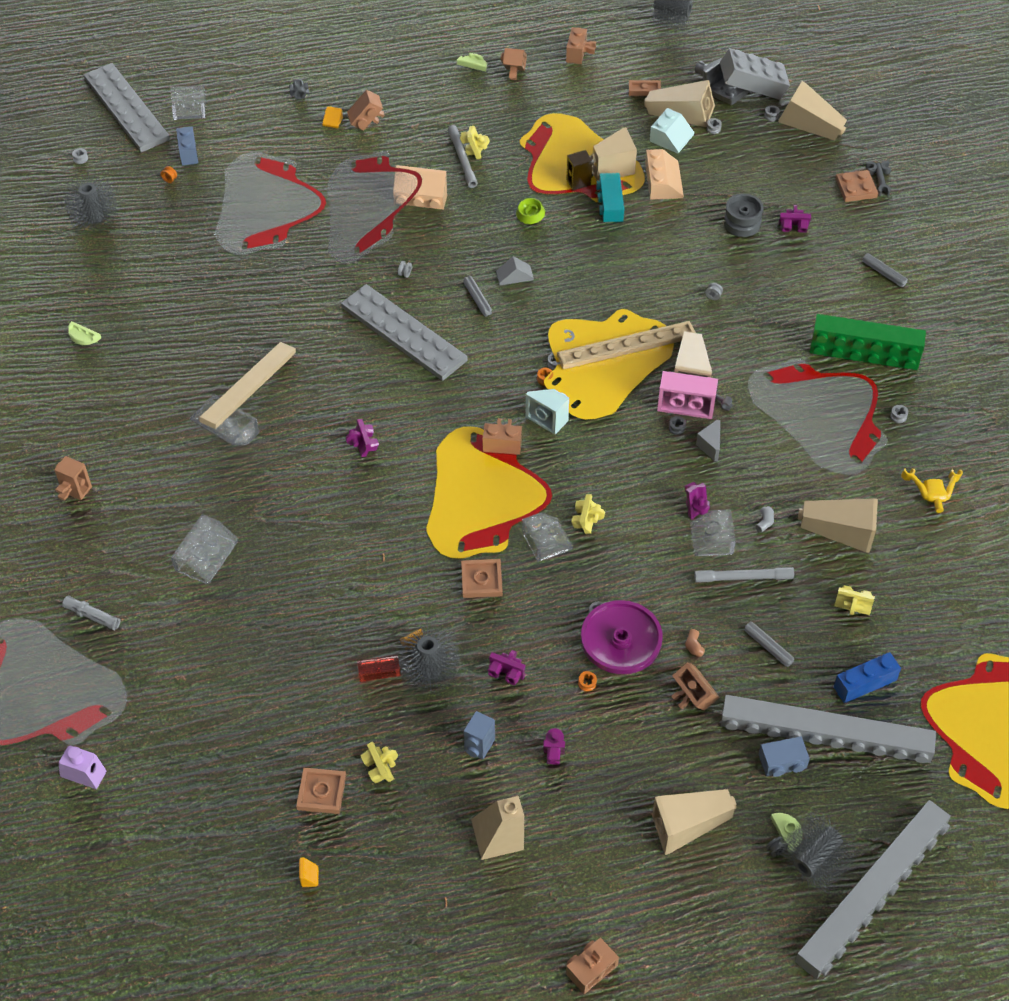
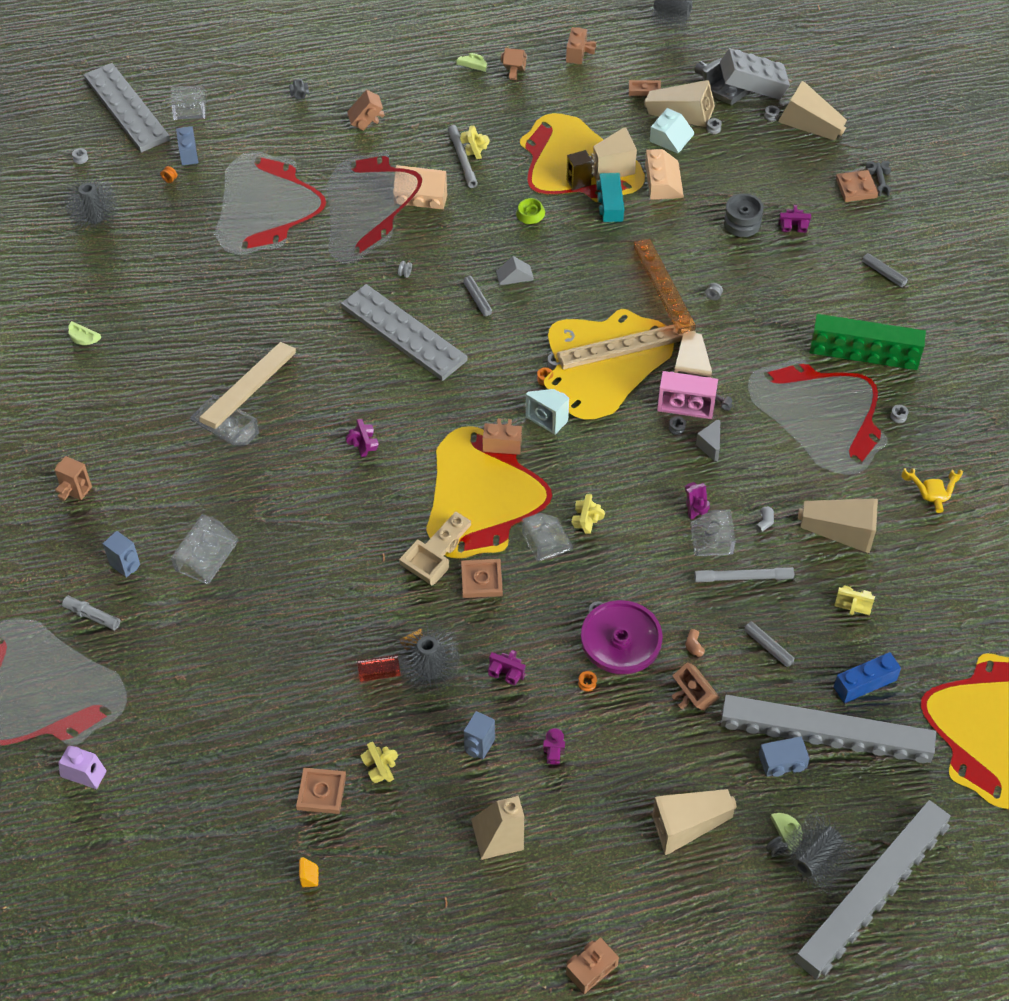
(121, 554): none -> sand blue brick
(332, 117): light orange slope -> none
(428, 559): none -> tan plate
(664, 286): none -> clear orange plate

